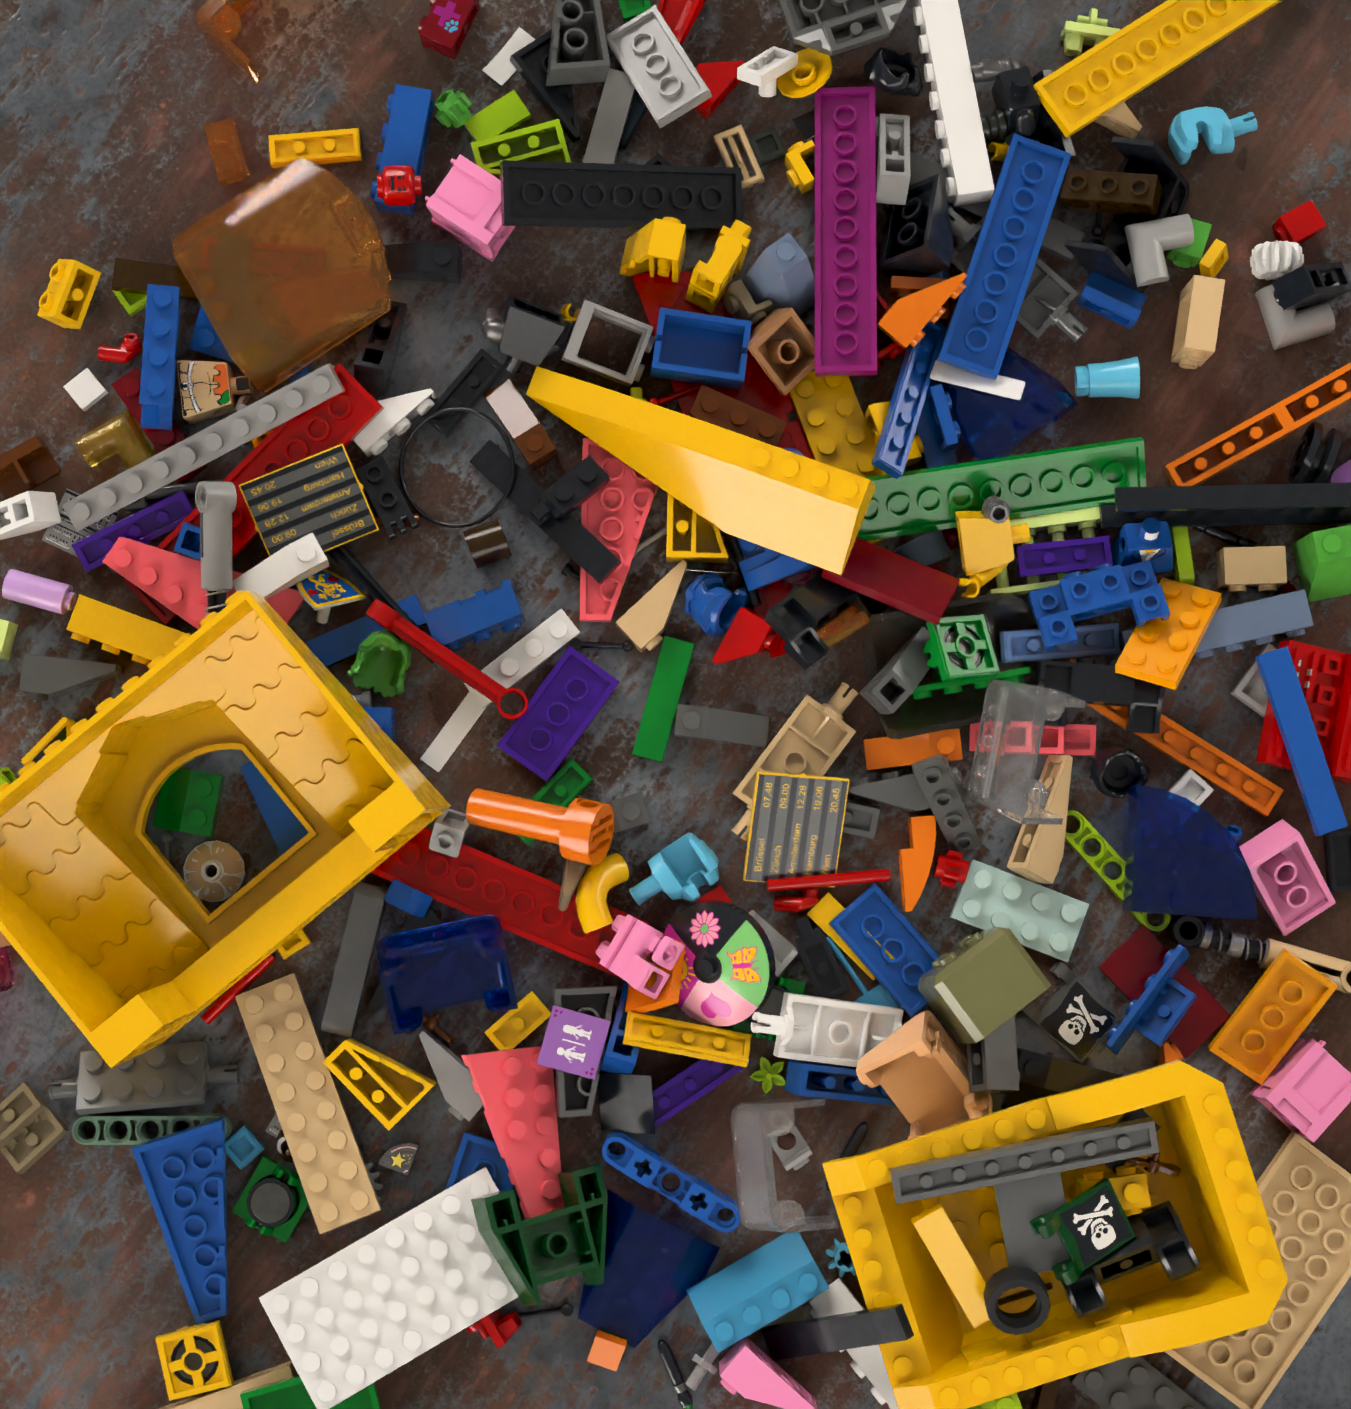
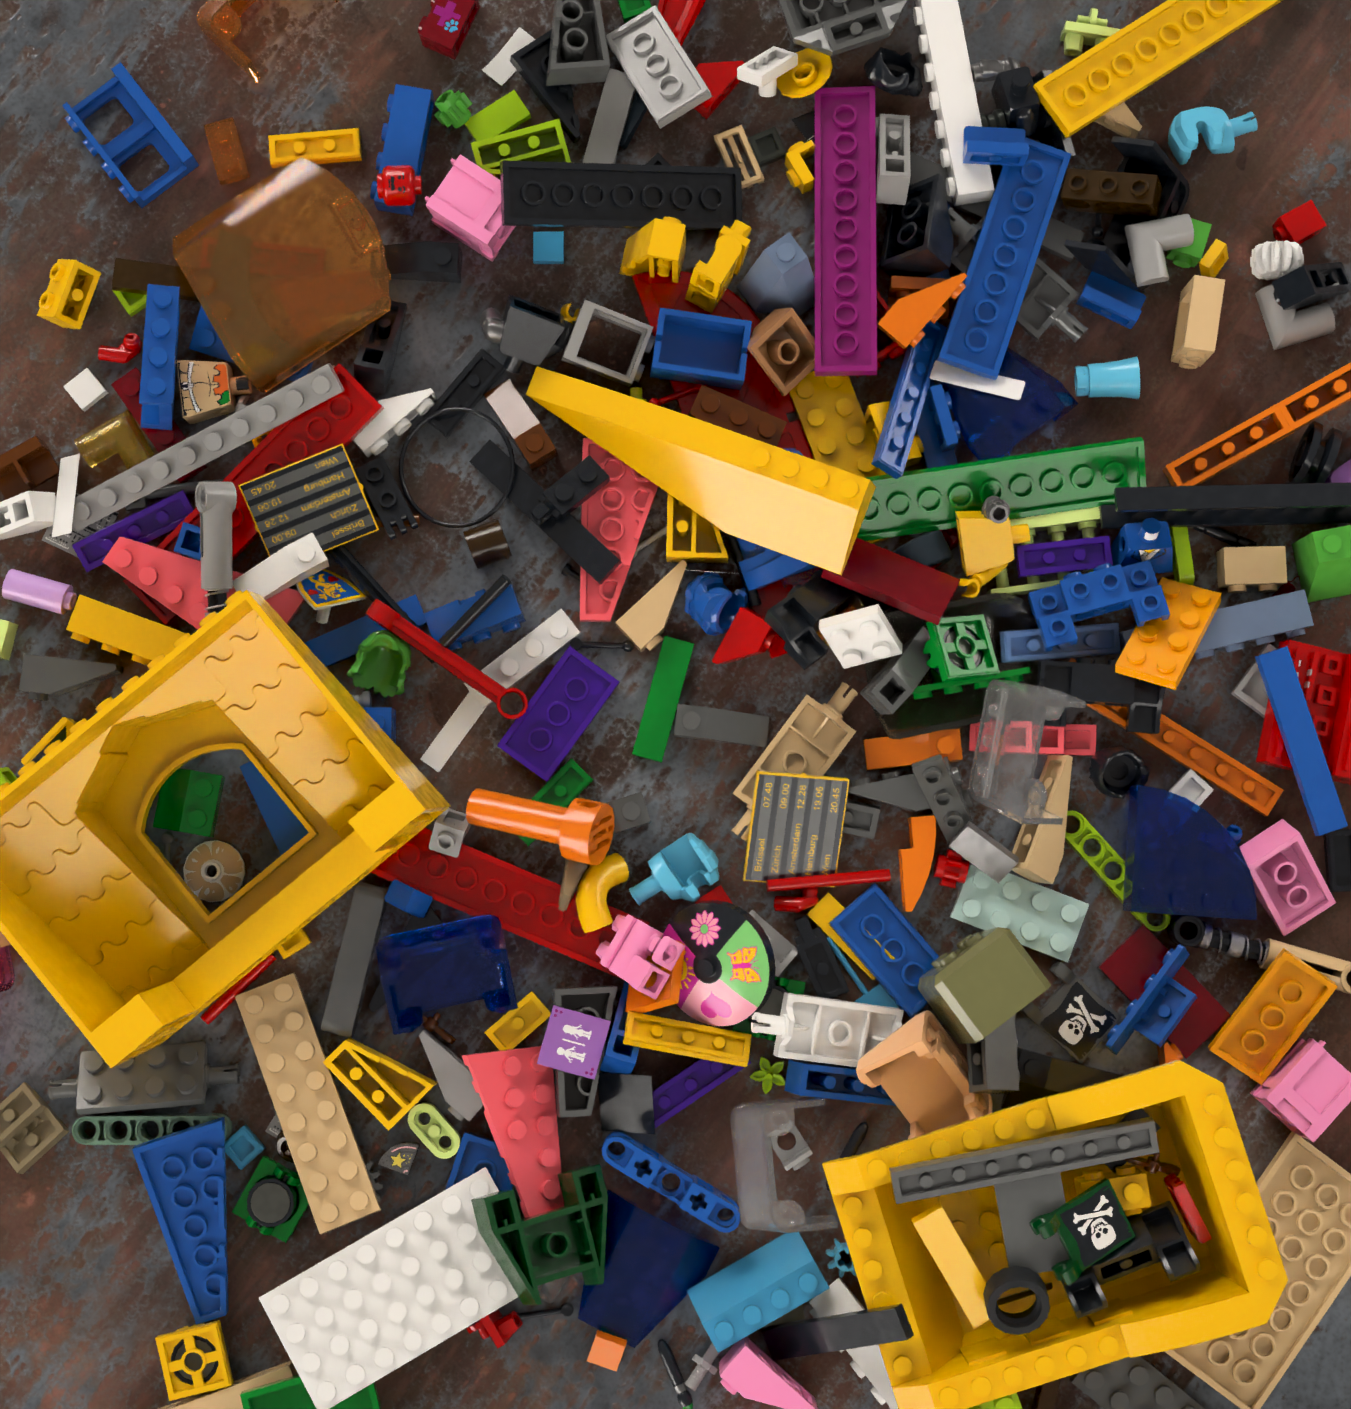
(65, 495): none -> white sticker
(147, 129): none -> blue window
(433, 1131): none -> yellowish green plate
(475, 611): none -> black bar
(548, 247): none -> dark azure tile
(741, 305): dark tan bracket -> none
(860, 636): none -> white plate
(984, 852): none -> flat silver tile
(994, 146): none -> blue panel
(1187, 1208): none -> red tile

